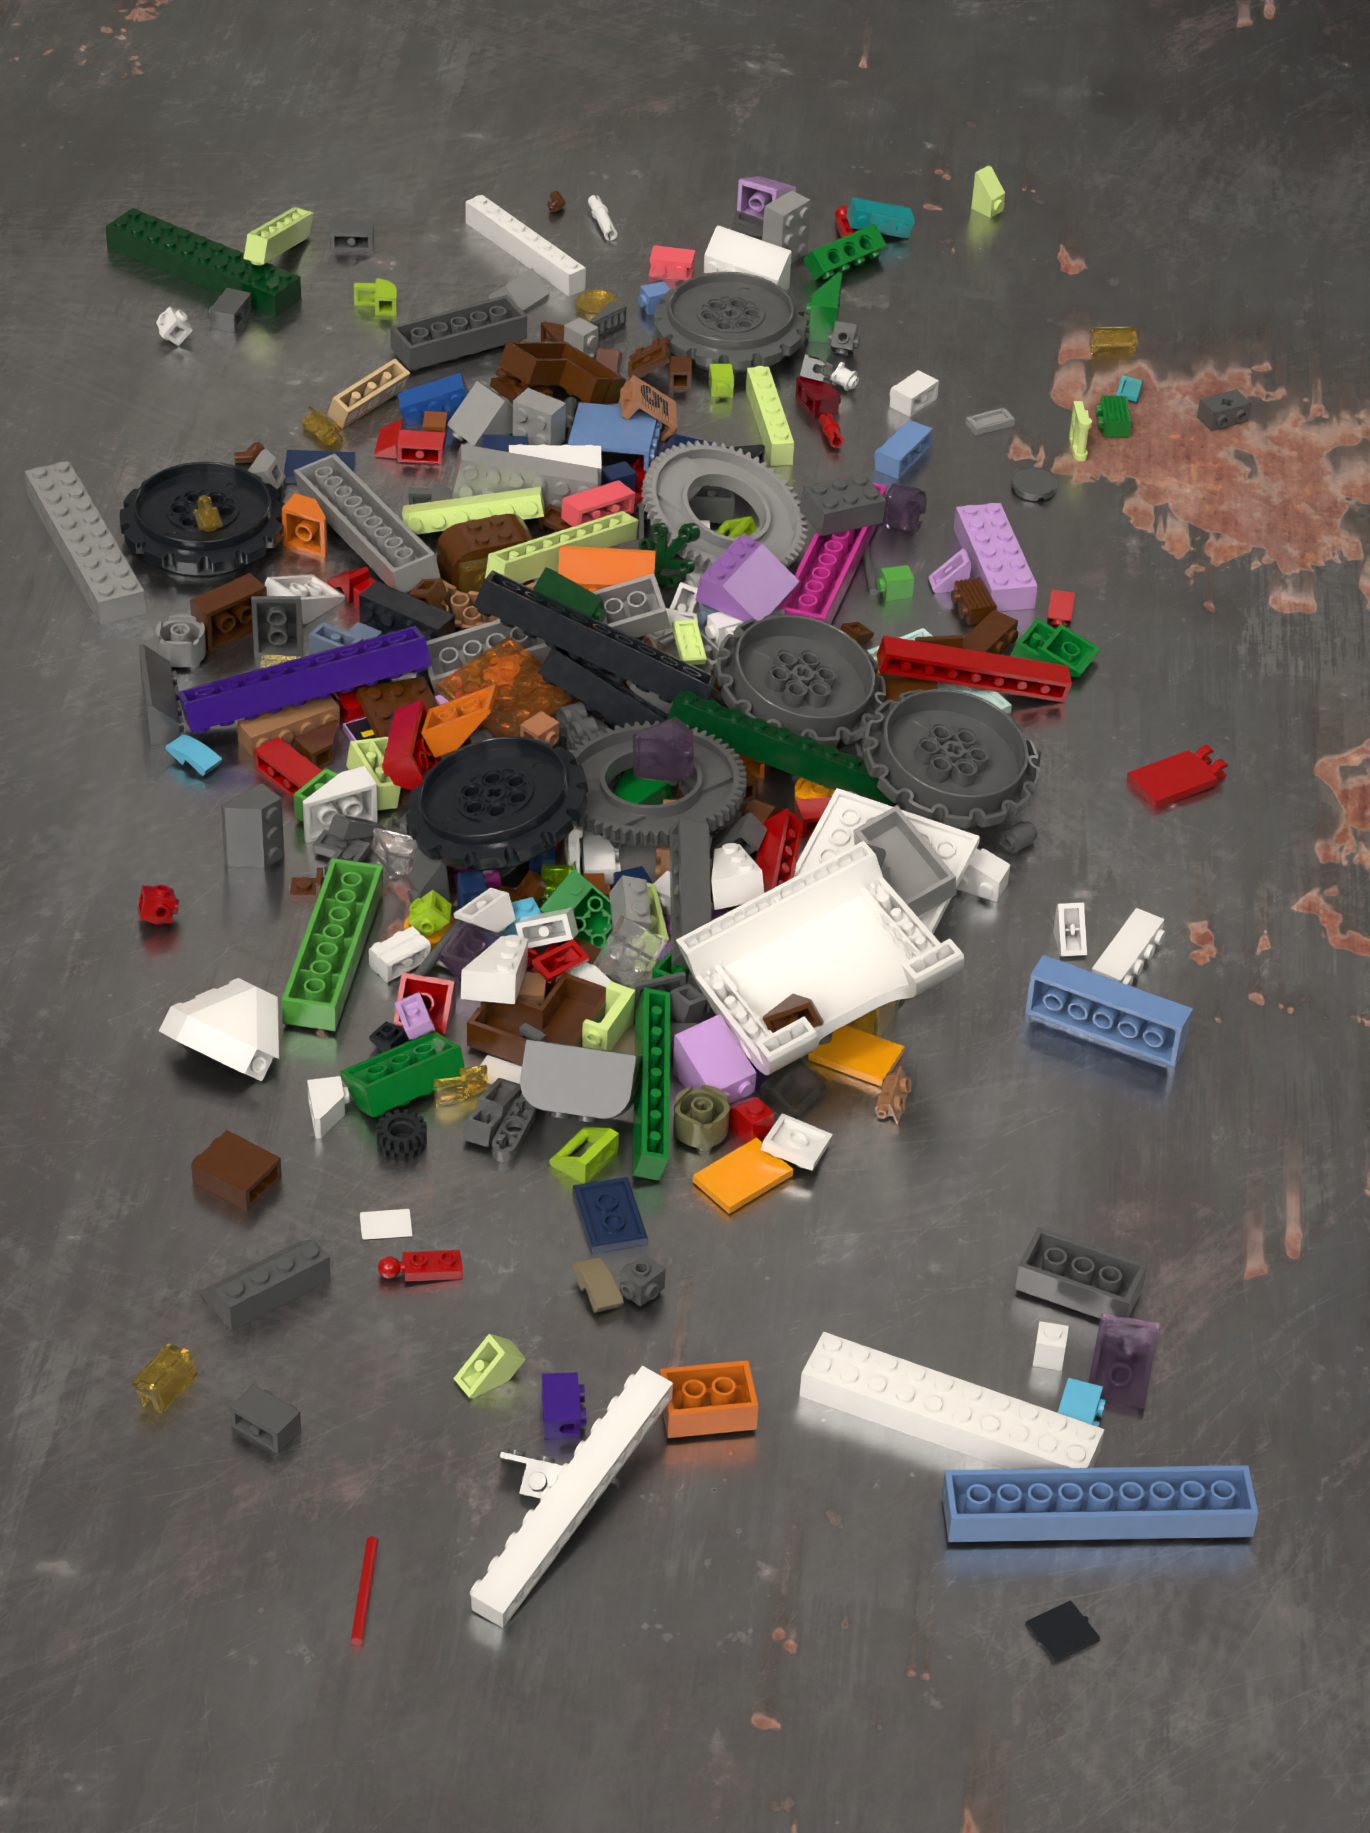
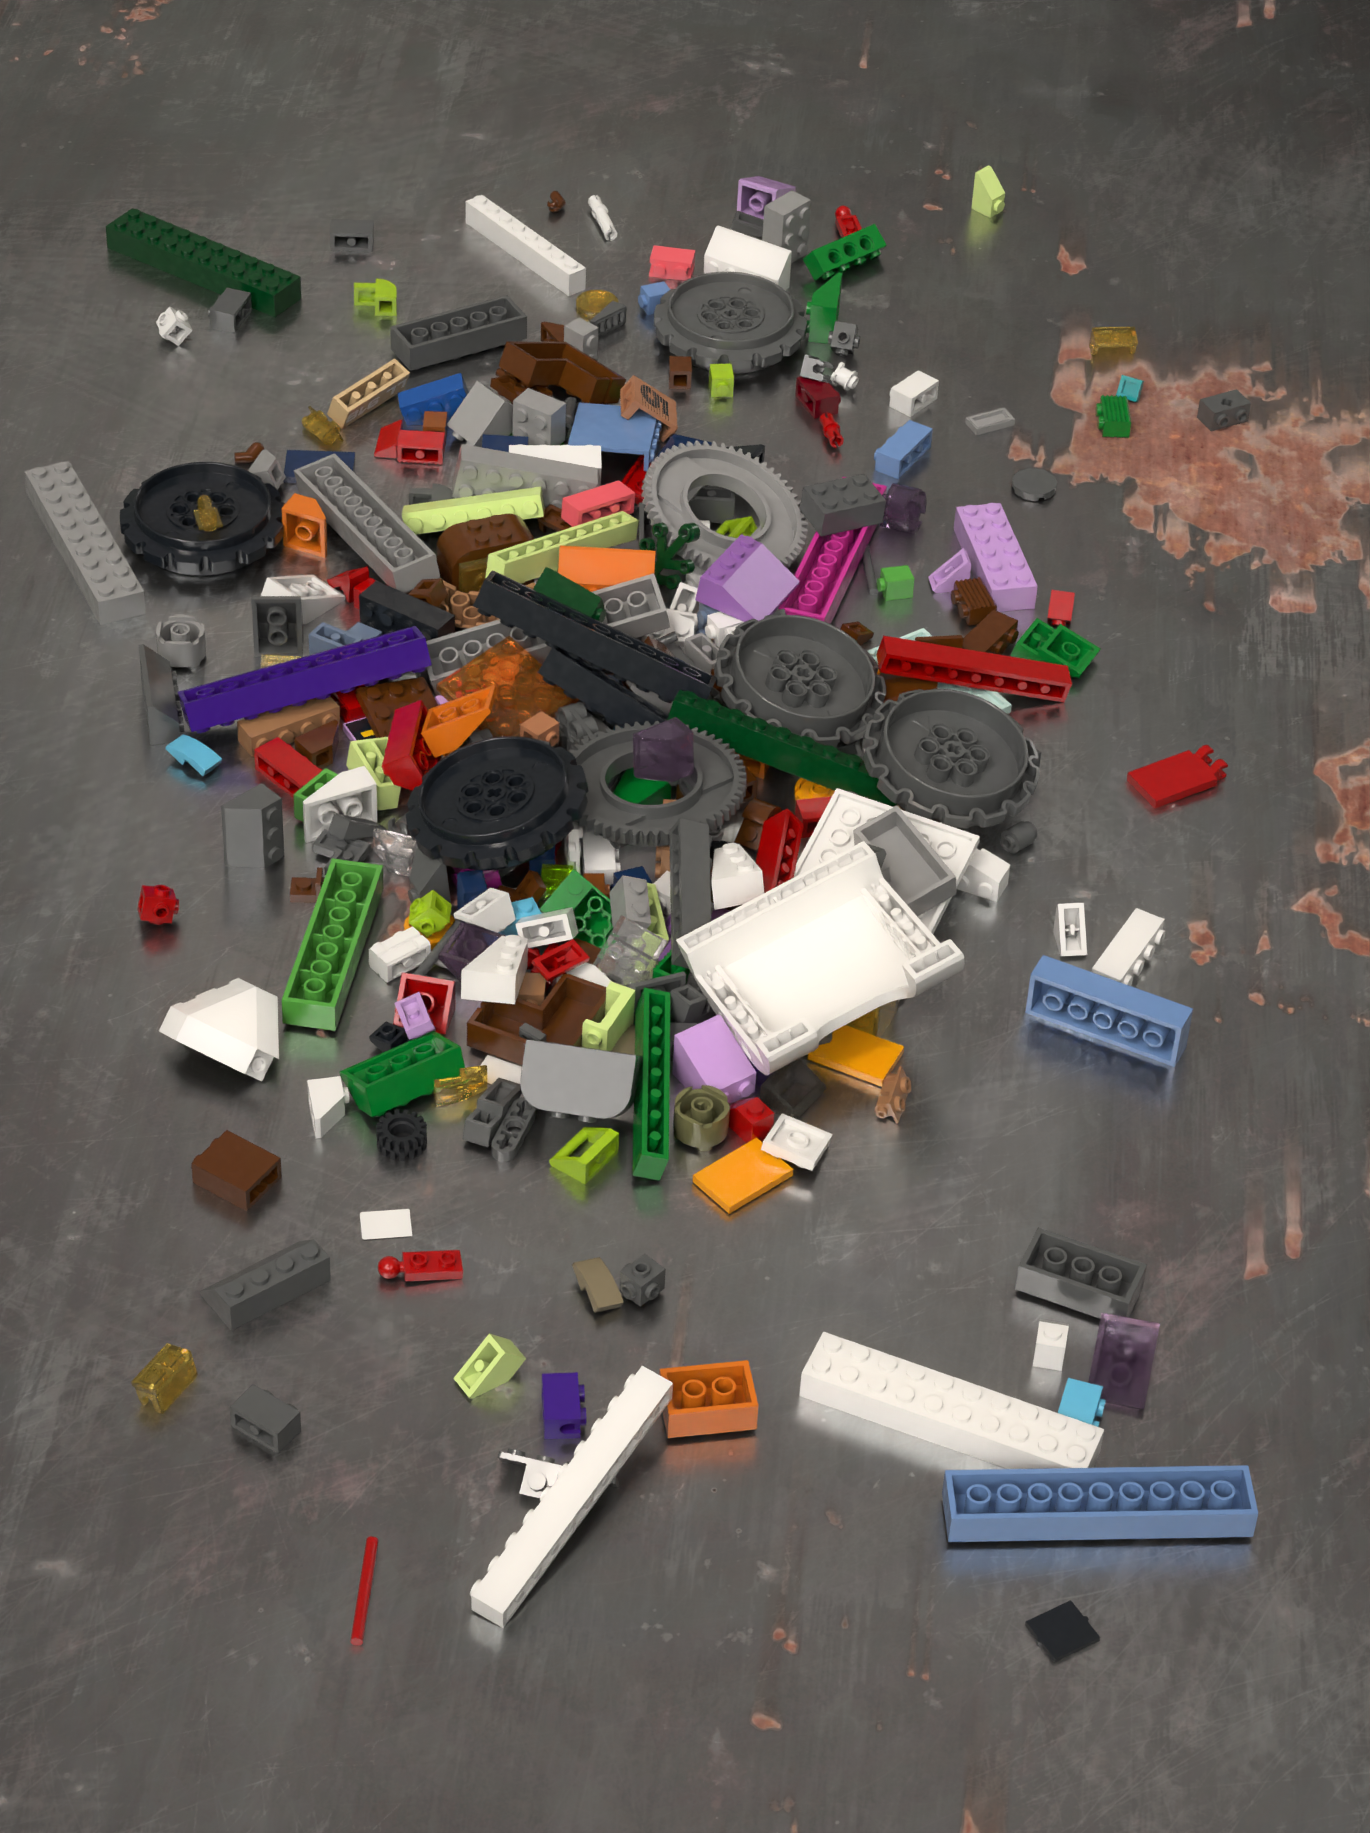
(227, 610): reddish brown brick -> none
(278, 235): yellowish green brick -> none
(524, 291): light grey slope -> none
(610, 358): reddish brown slope -> none
(610, 1215): dark blue tile -> none
(621, 472): dark blue brick -> none
(649, 358): reddish brown plate -> none
(689, 642): yellowish green plate -> none
(745, 831): dark grey brick -> none
(769, 416): yellowish green brick -> none
(791, 1010): reddish brown slope -> none
(888, 218): teal brick -> none
(1079, 431): yellowish green plate -> none

